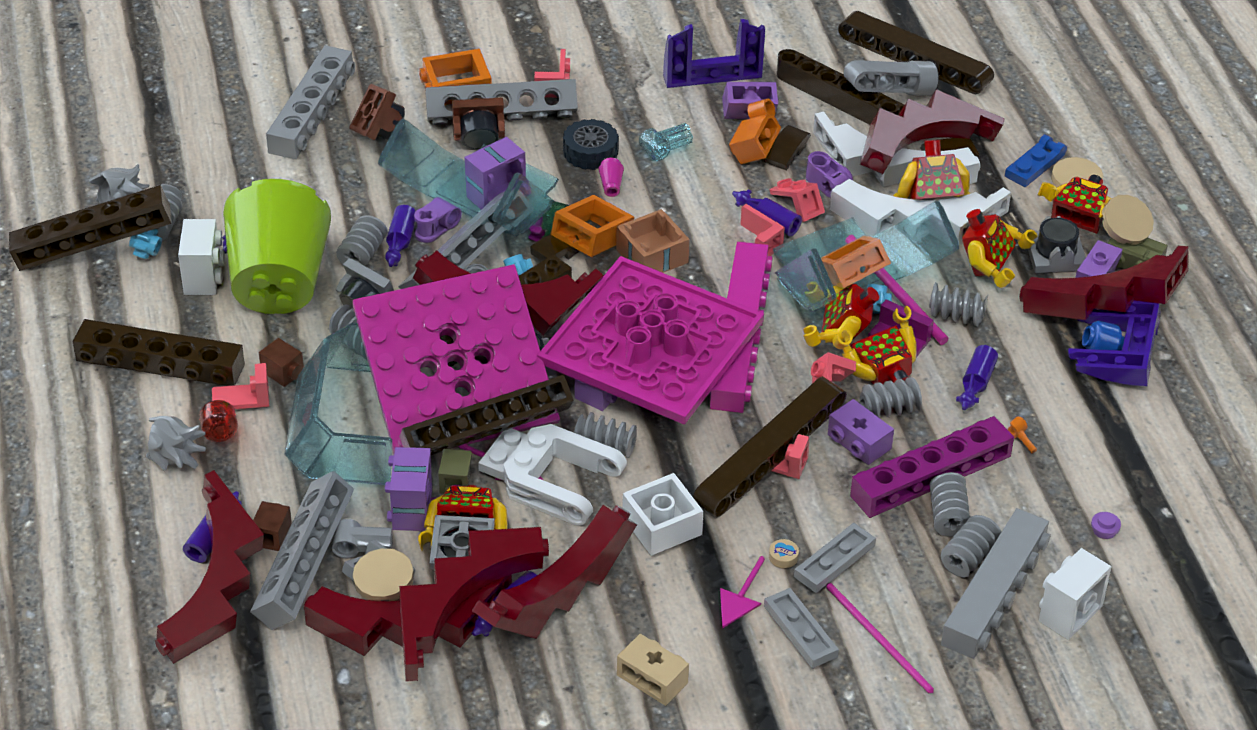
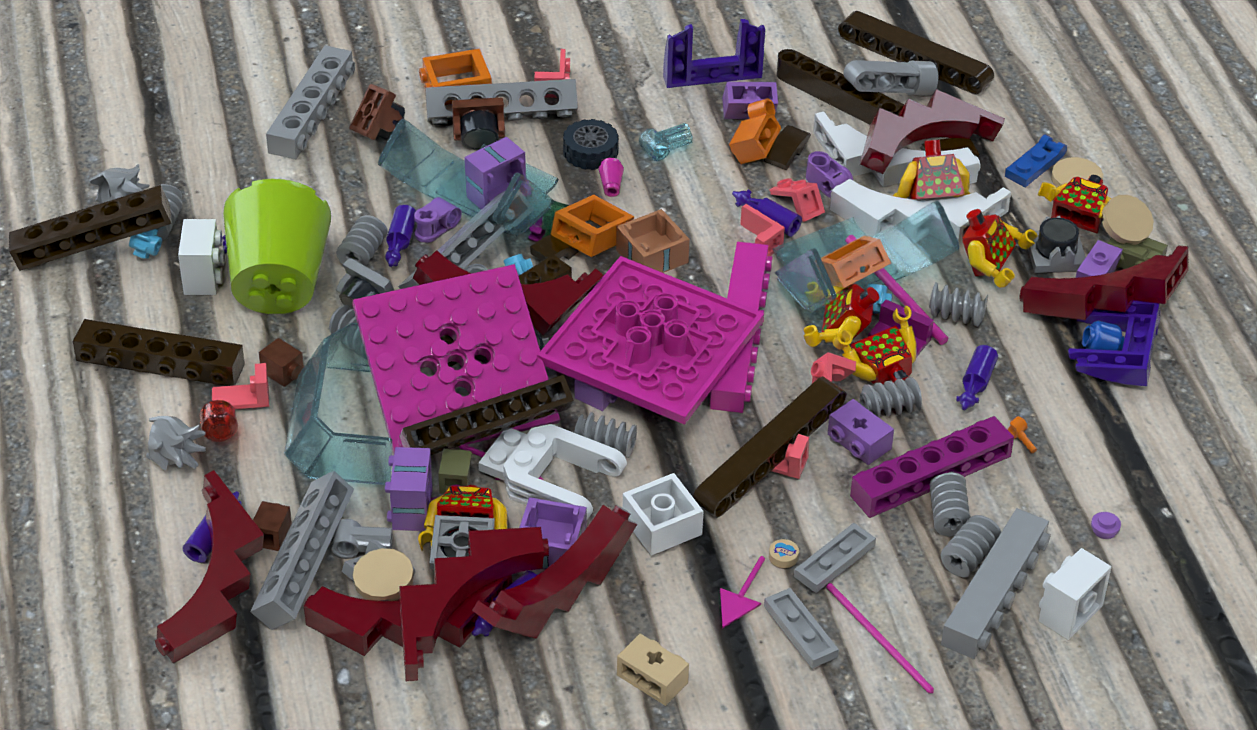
(559, 523): none -> medium lavender container

